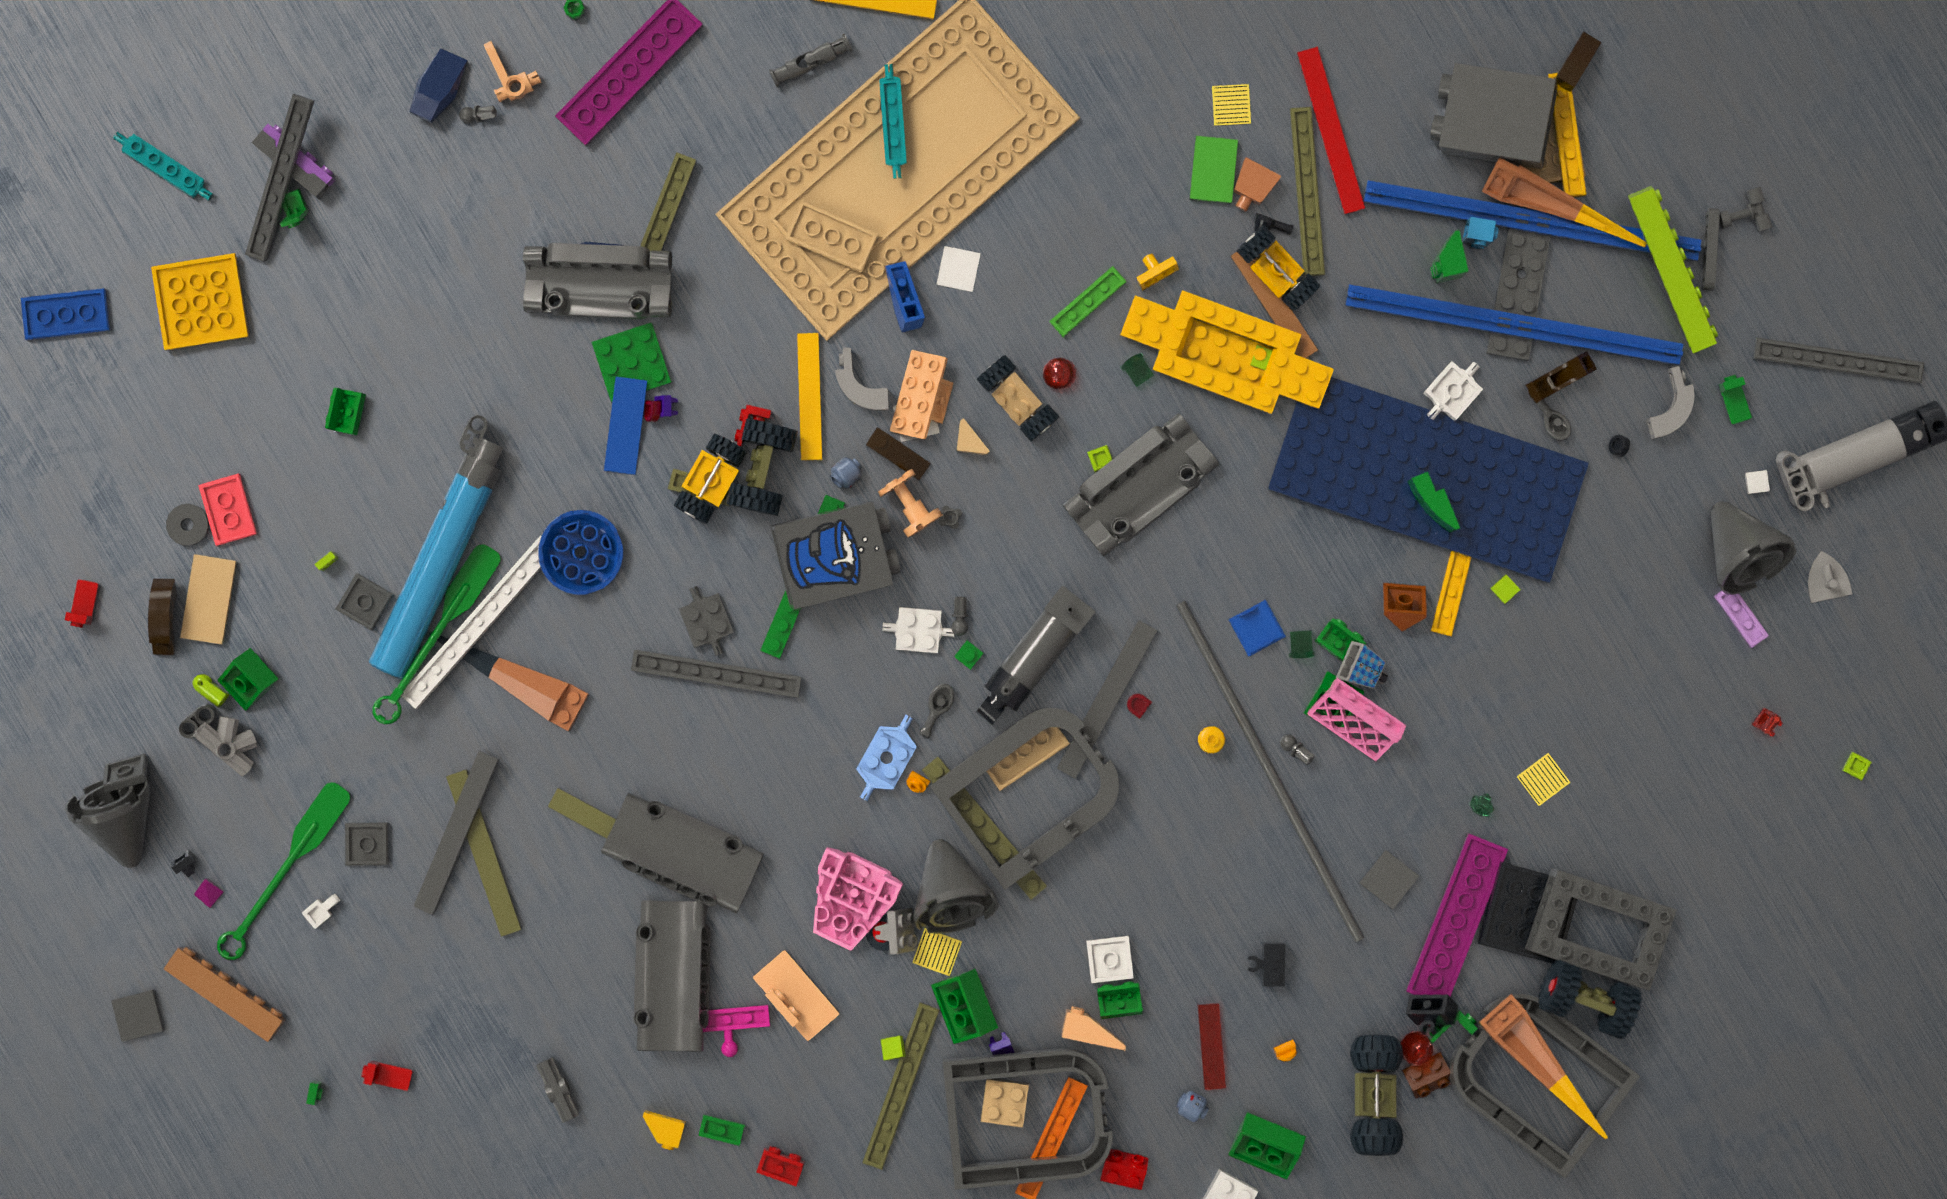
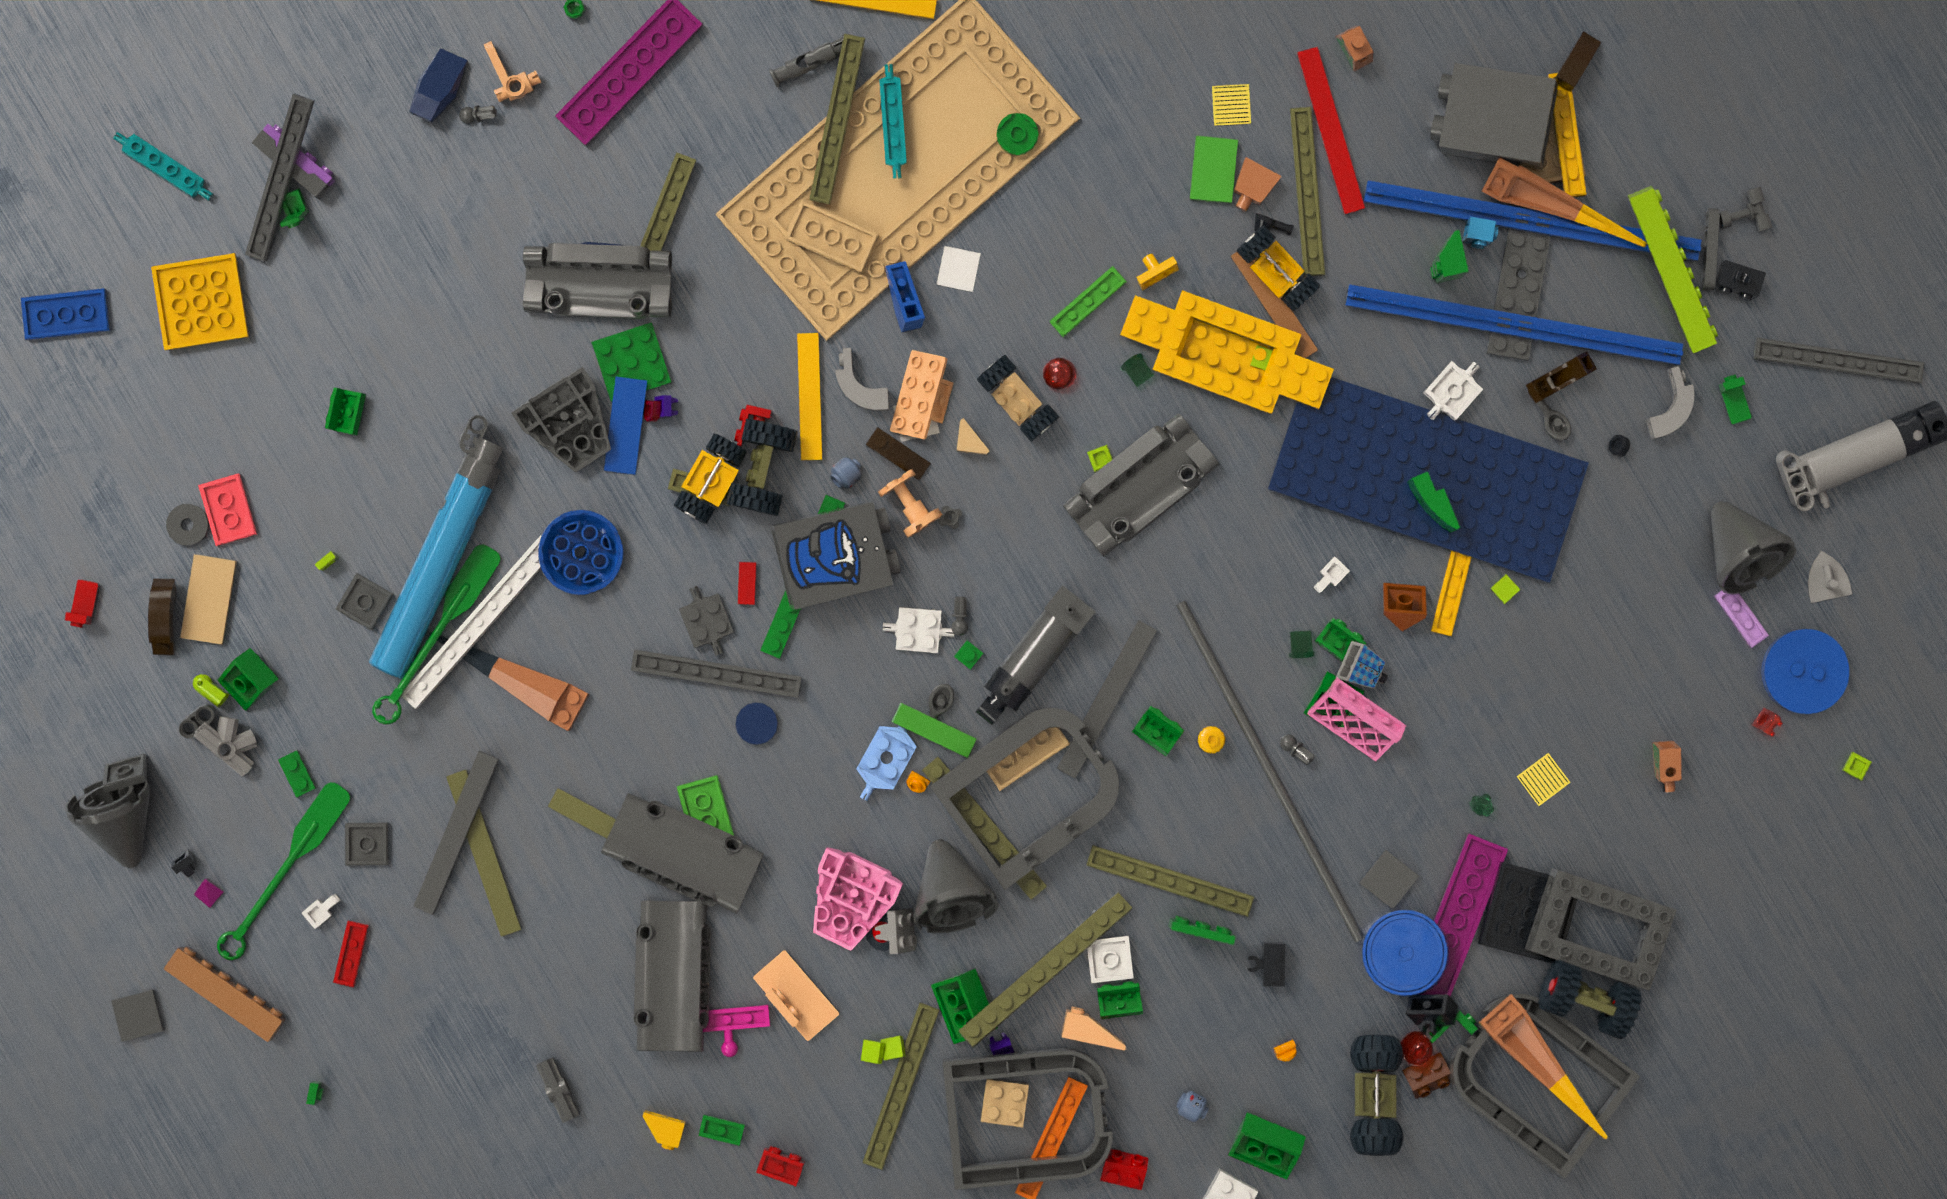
(297, 773): none -> green plate
(351, 953): none -> red tile
(386, 1075): red bracket -> none
(567, 420): none -> dark grey wedge
(706, 803): none -> bright green tile
(747, 583): none -> red piece
(756, 723): none -> dark blue tile
(837, 119): none -> olive tile
(872, 1051): none -> lime tile
(933, 730): none -> bright green tile
(937, 952): light yellow sticker -> none
(1017, 134): none -> green tile
(1045, 970): none -> olive plate
(1138, 704): dark red tile -> none
(1158, 730): none -> green bracket
(1170, 880): none -> olive tile
(1202, 929): none -> green plate
(1211, 1046): clear red tile -> none
(1257, 628): blue piece -> none
(1332, 573): none -> white plate
(1356, 47): none -> nougat torso
(1405, 953): none -> blue brick
(1667, 755): none -> nougat torso
(1740, 280): none -> black brick
(1757, 482): white tile -> none
(1805, 671): none -> blue brick

